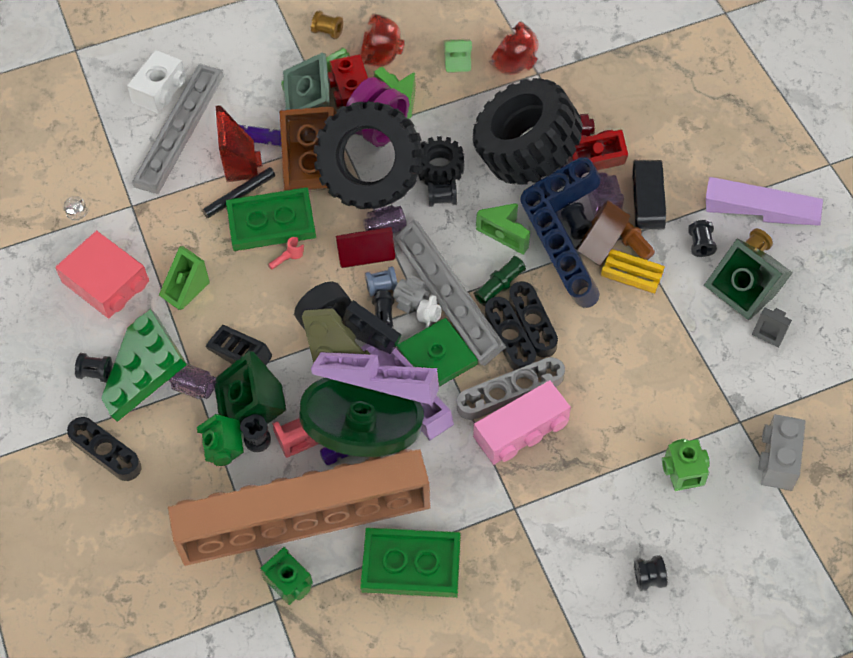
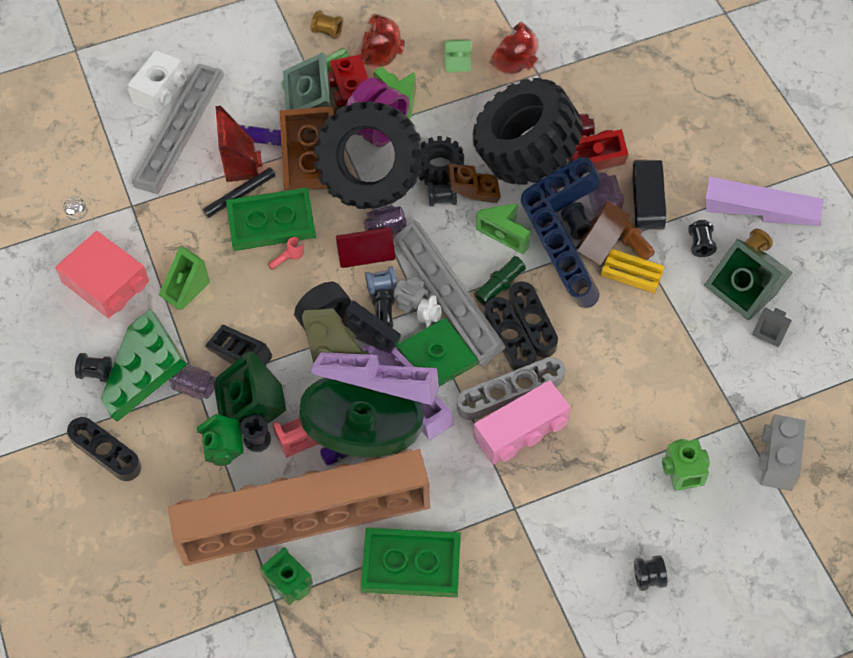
(473, 185): none -> reddish brown slope

